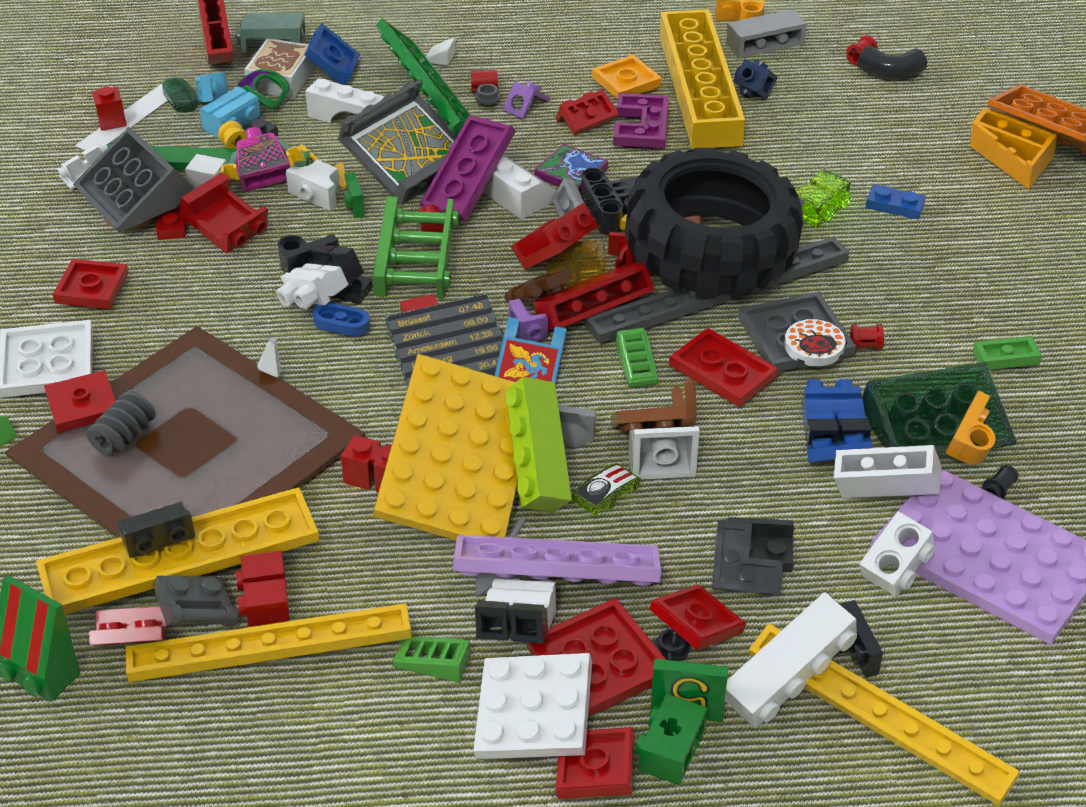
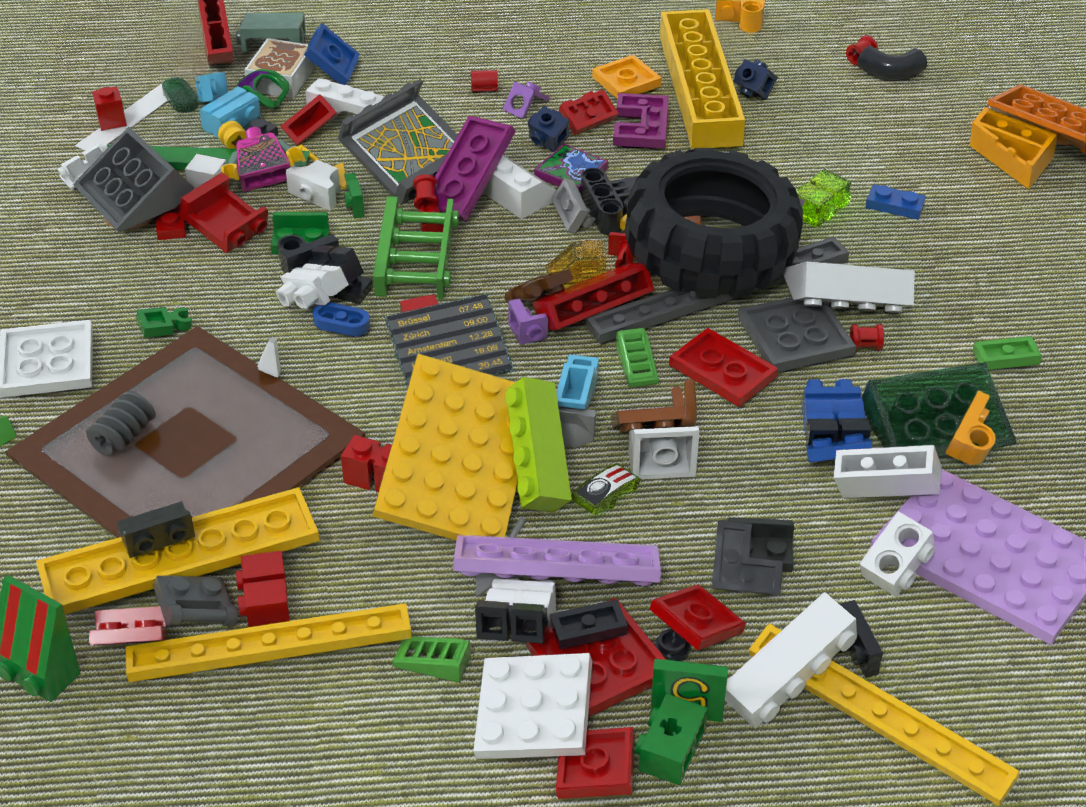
(79, 400): red plate -> none
(90, 284): red plate -> none
(160, 322): none -> green plate
(304, 224): none -> green bracket
(308, 120): none -> red slope
(419, 67): green plate -> none
(425, 191): none -> red bush
(442, 53): white slope -> none
(487, 94): dark grey plate -> none
(529, 358): flag -> none
(548, 128): none -> dark blue brick
(554, 236): red panel -> none
(577, 381): none -> medium azure slope
(588, 624): none -> black plate
(766, 33): light grey brick -> none
(814, 342): tile -> none
(851, 285): none -> white slope
(1001, 481): black pin -> none

